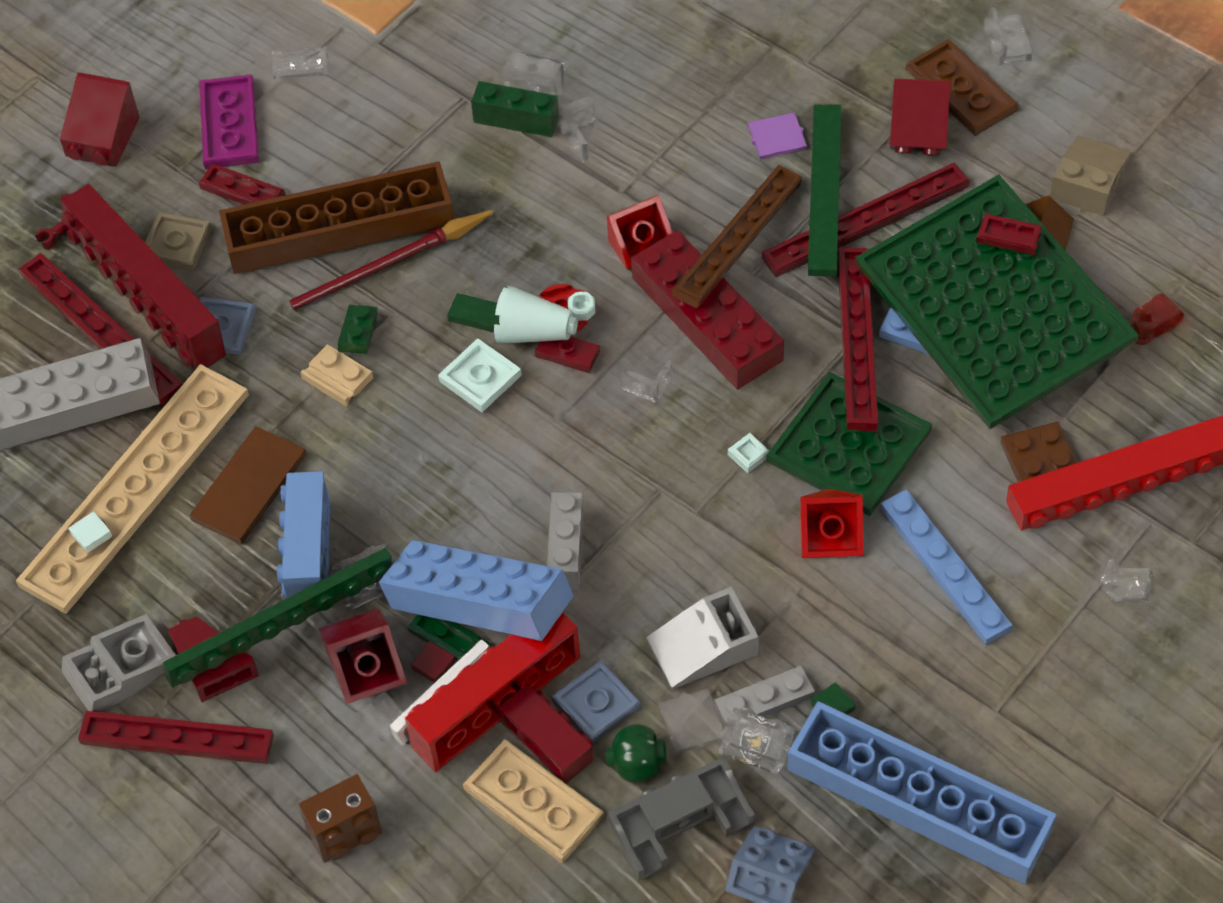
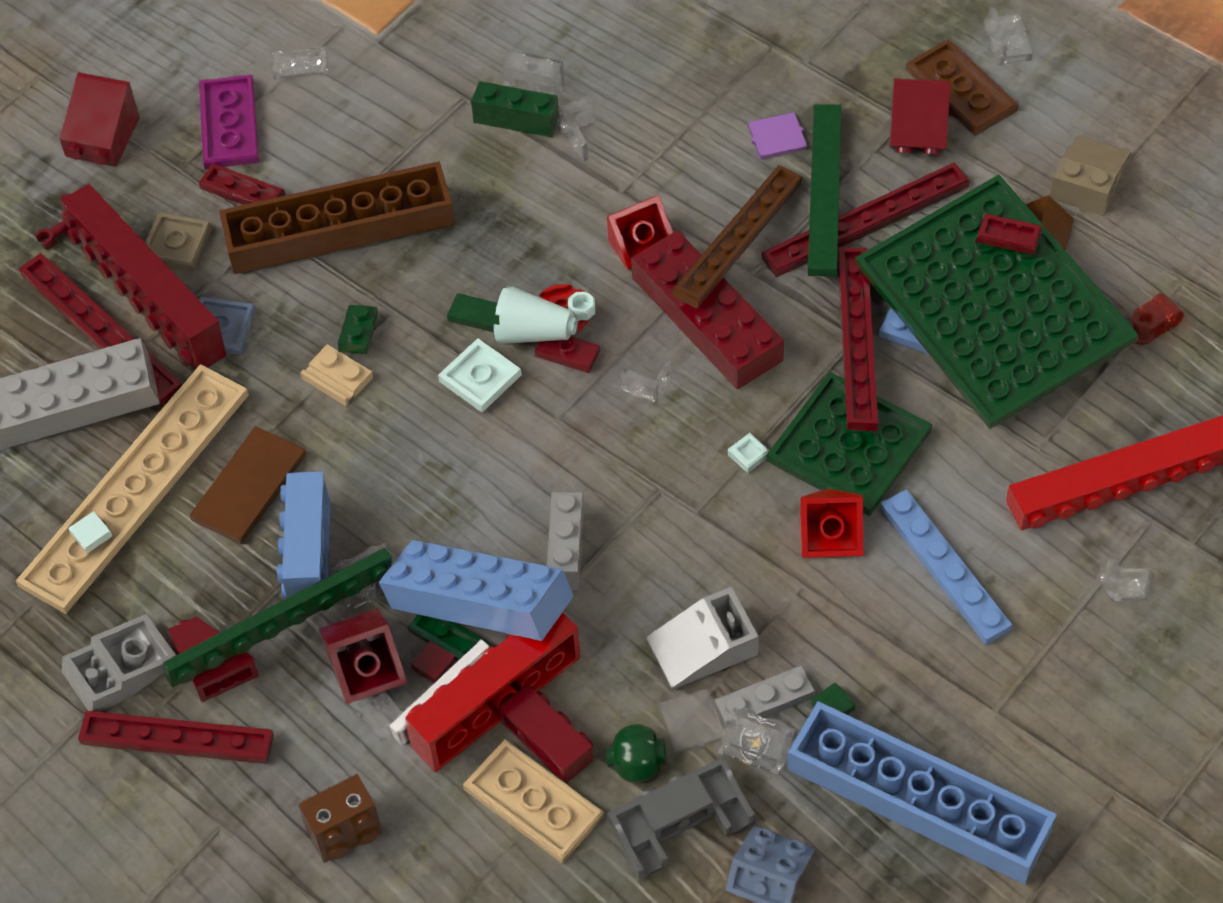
(451, 230): dark red piece -> none
(596, 701): sand blue tile -> none
(1037, 451): reddish brown plate -> none

